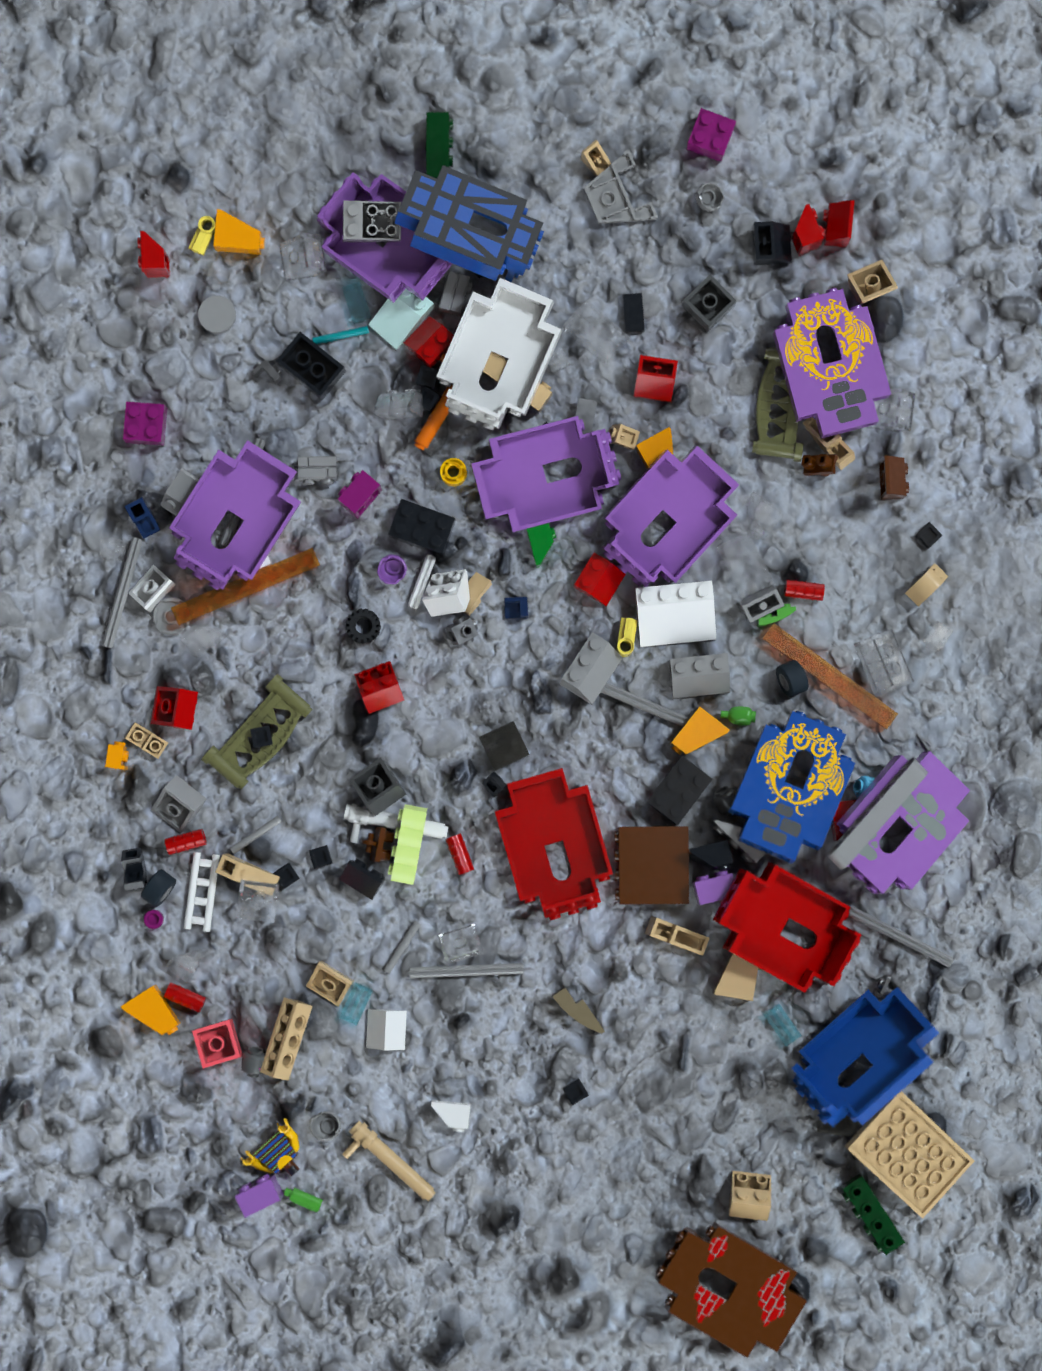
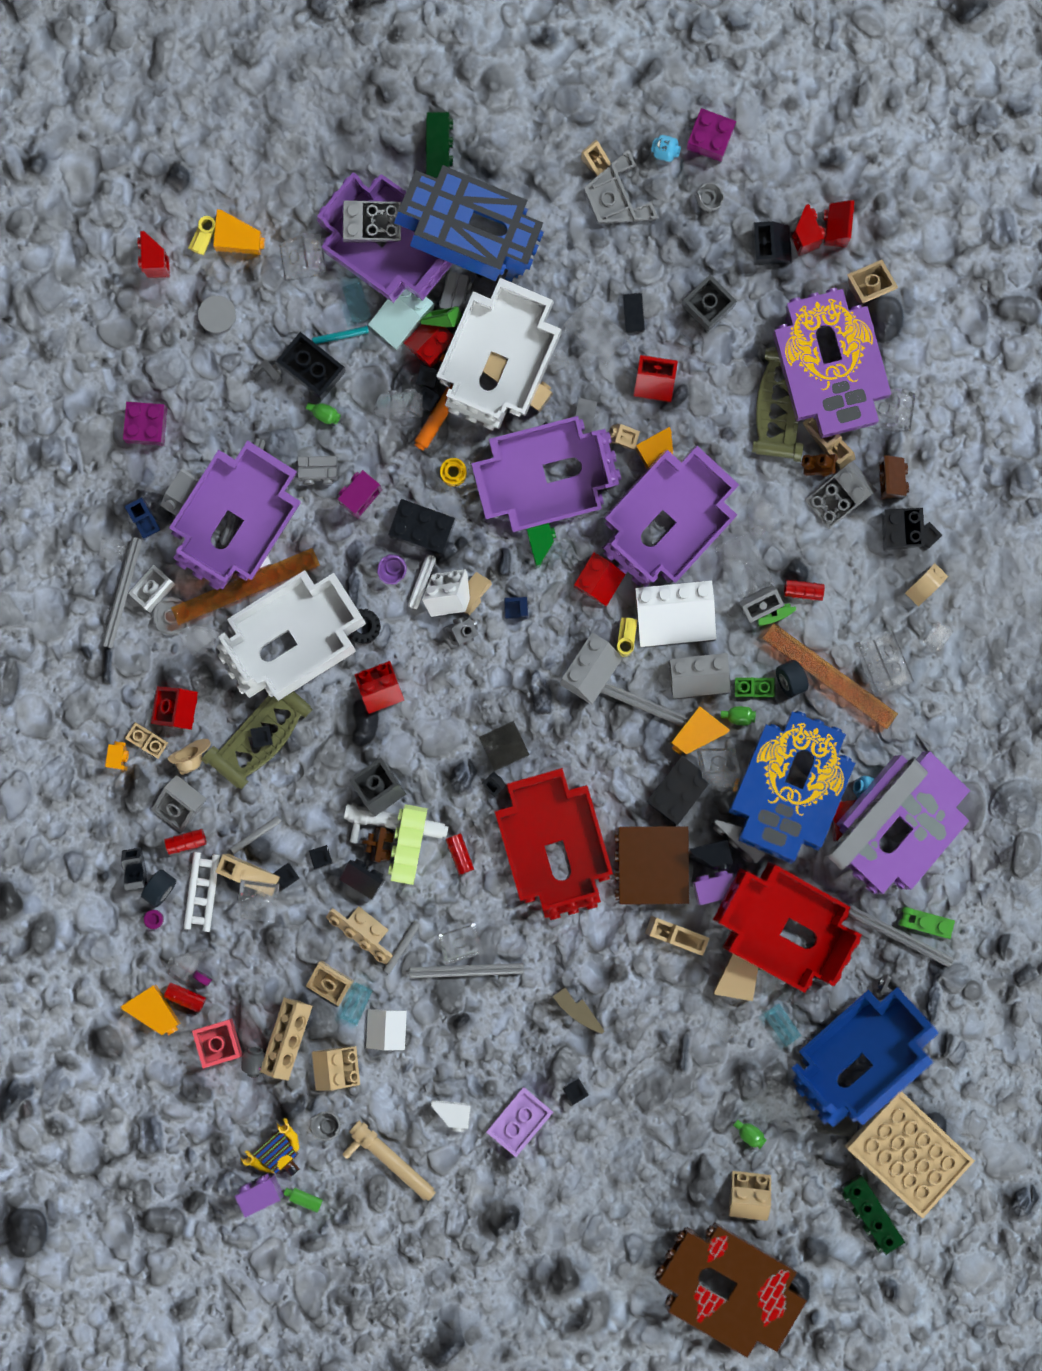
(189, 757): none -> tan piece
(202, 977): none -> magenta tile
(314, 615): none -> white panel
(324, 413): none -> bright green plant
(335, 1068): none -> tan slope
(363, 930): none -> tan bracket
(444, 317): none -> bright green slope
(519, 1122): none -> lavender plate
(665, 148): none -> medium azure head
(720, 768): none -> clear slope
(750, 1134): none -> bright green plant
(755, 687): none -> bright green slope
(841, 494): none -> light grey slope
(903, 528): none -> black slope
(927, 922): none -> bright green plate

